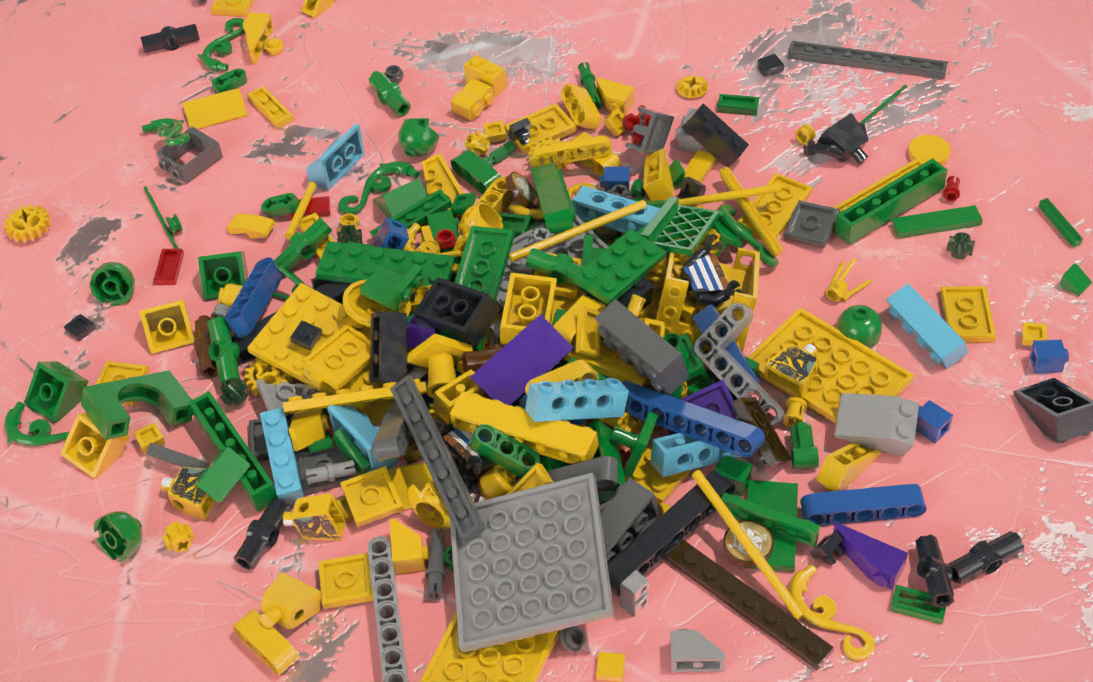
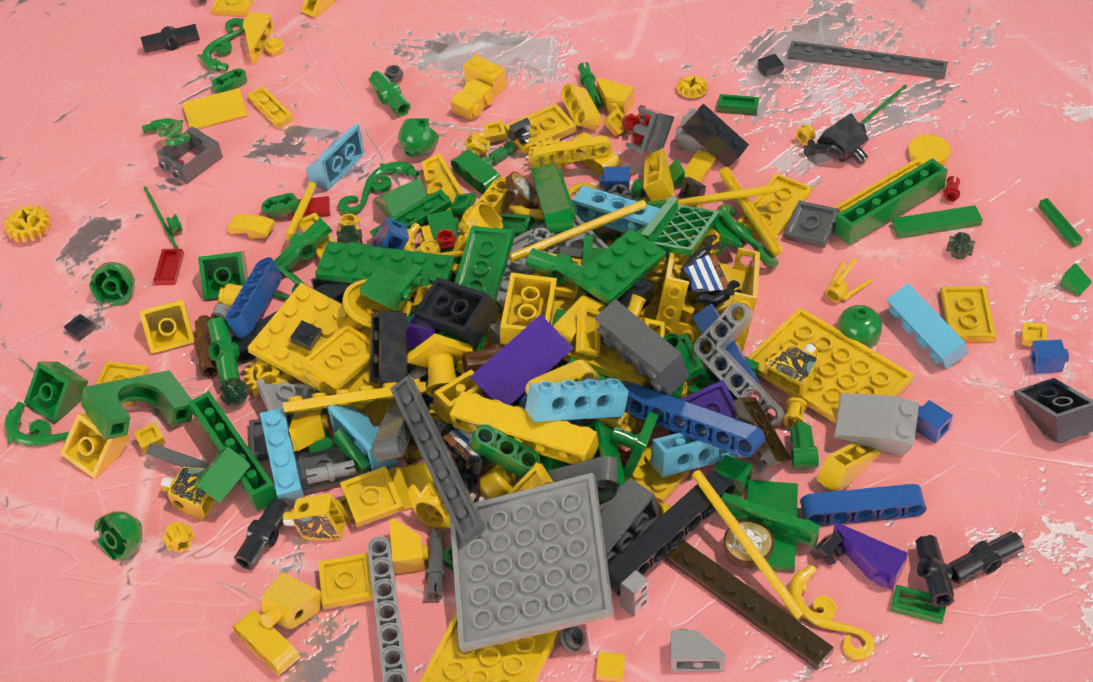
(572, 252): none -> dark grey tile

